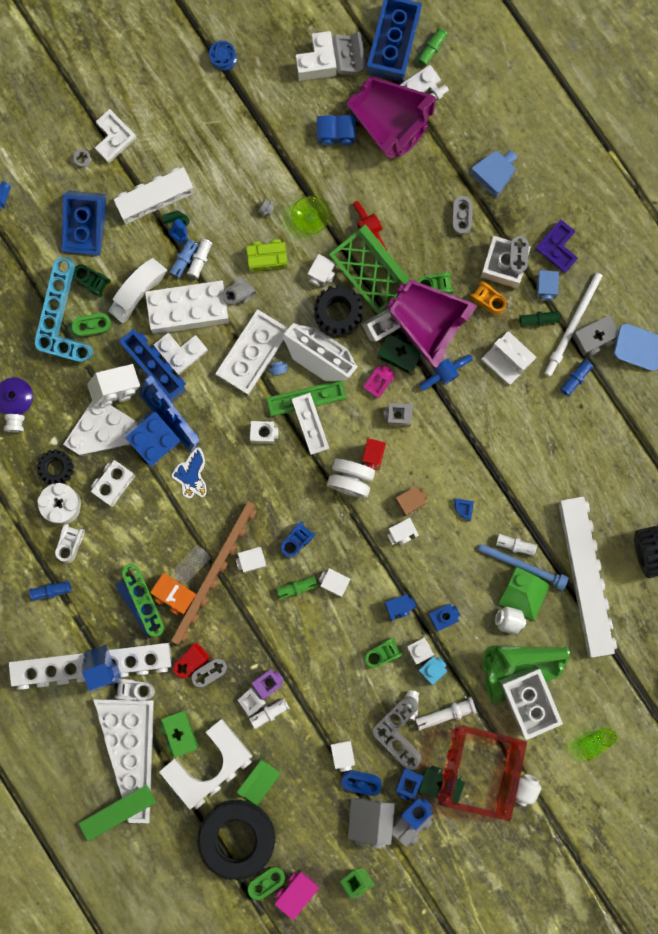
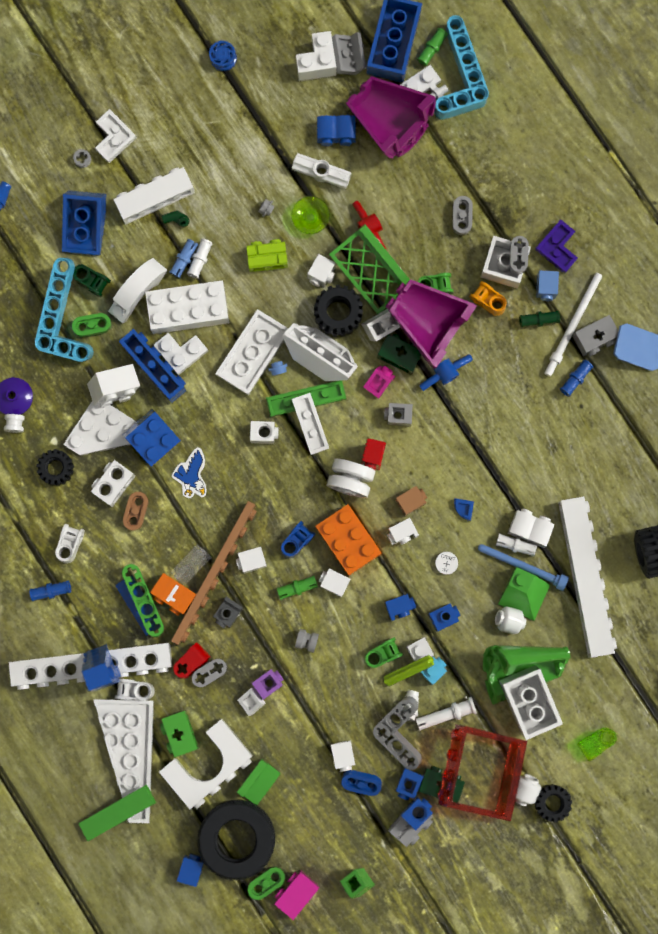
(48, 501): white brick -> none
(135, 511): none -> medium nougat plate
(160, 403): blue wing -> none
(179, 232): blue tile -> none
(190, 870): none -> blue brick
(233, 607): none -> dark grey brick
(239, 291): light grey piece -> none
(269, 713): white pin -> none
(302, 638): none -> light grey wheel
(310, 166): none -> white piece
(348, 540): none -> orange brick
(371, 822): light grey brick -> none
(409, 670): none -> lime axle
(446, 563): none -> white piece
(466, 71): none -> medium azure beam
(495, 171): medium blue torso -> none
(508, 358): white bracket -> none
(531, 528): none -> white brick
(565, 807): none -> black tyre

